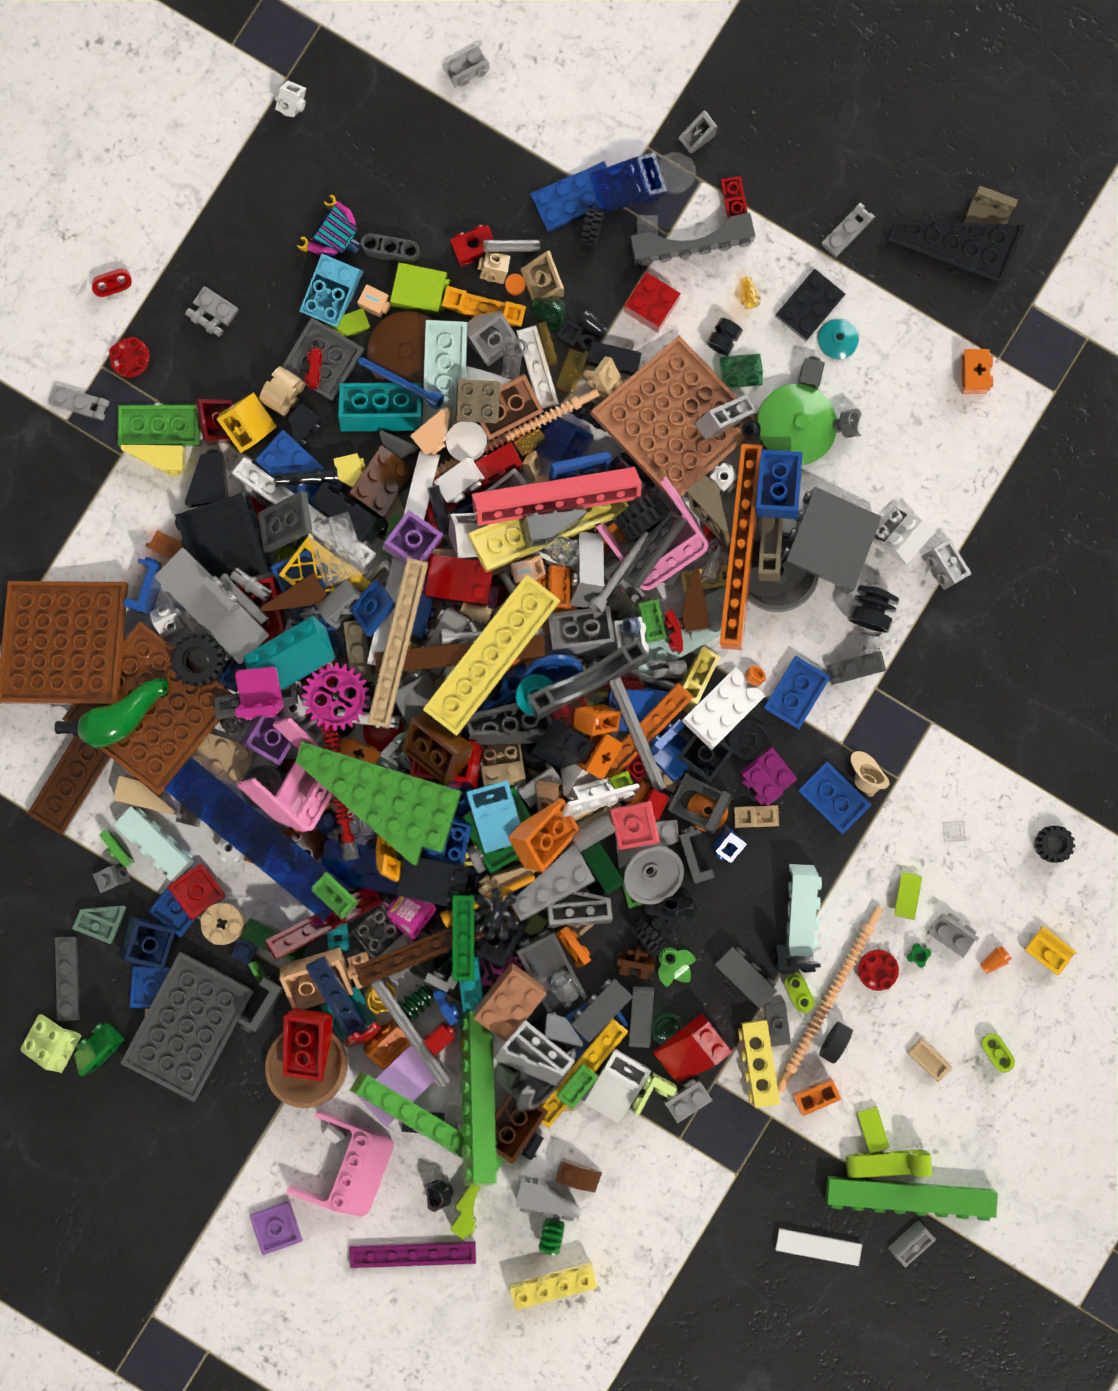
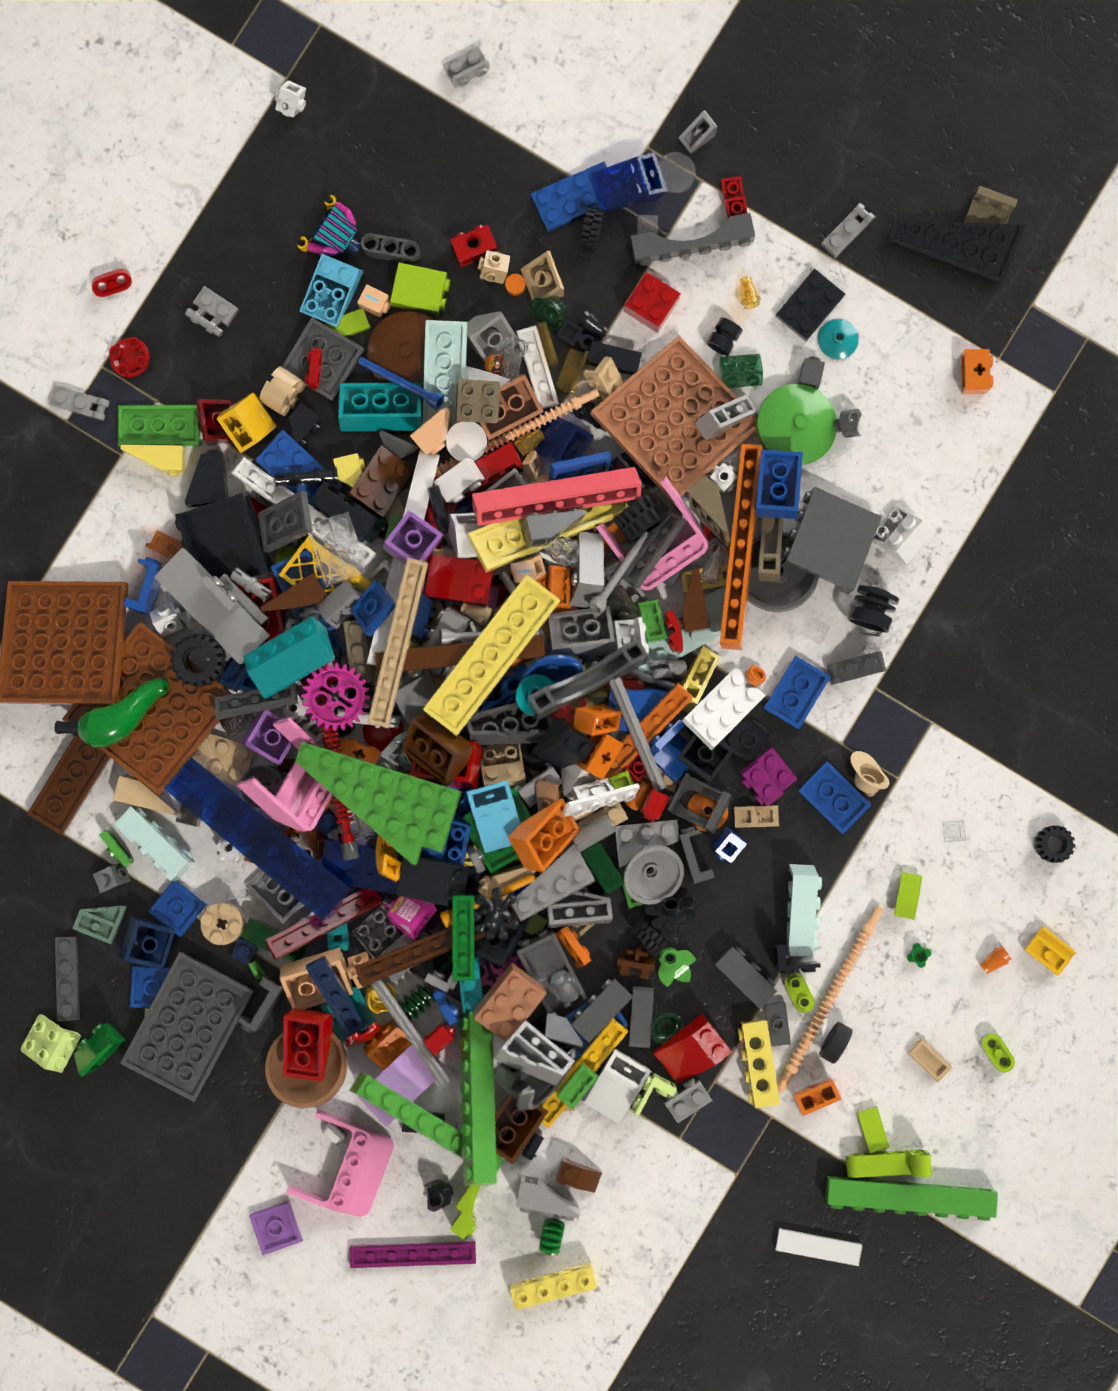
(196, 891): red plate -> none
(258, 693): dark pink bracket -> none
(278, 900): none -> light grey slope
(334, 895): bright green hinge -> none
(473, 305): light orange slope -> none
(494, 364): none -> tile
(511, 245): light grey axle -> none
(631, 626): sand blue plate -> none
(635, 825): coral tile -> none
(751, 426): black plate -> none
(878, 970): red dish -> none
(911, 1243): light grey slope -> none
(946, 564): light grey bracket -> none
(953, 934): light grey bracket -> none

